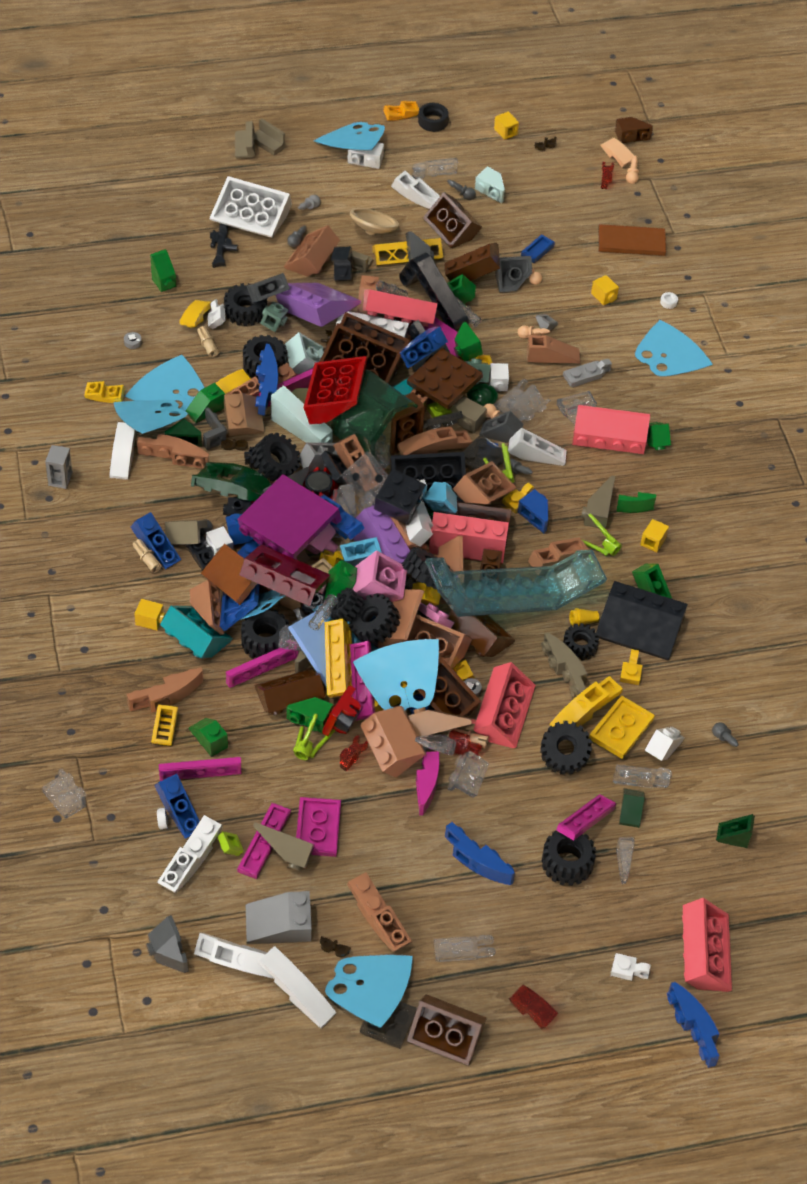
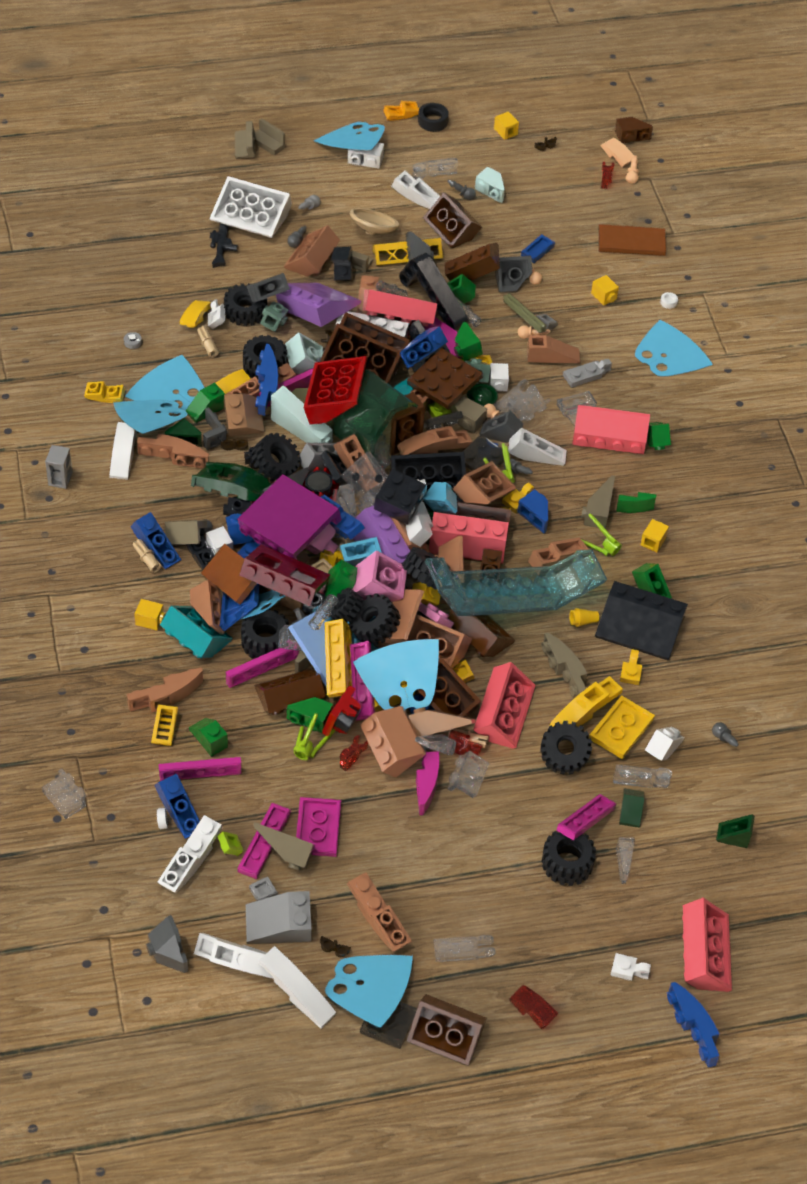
(162, 270): green slope -> none
(263, 889): none -> light grey tile
(474, 685): light grey tile -> none
(481, 861): blue slope -> none
(526, 314): none -> olive axle
(581, 633): black tyre -> none

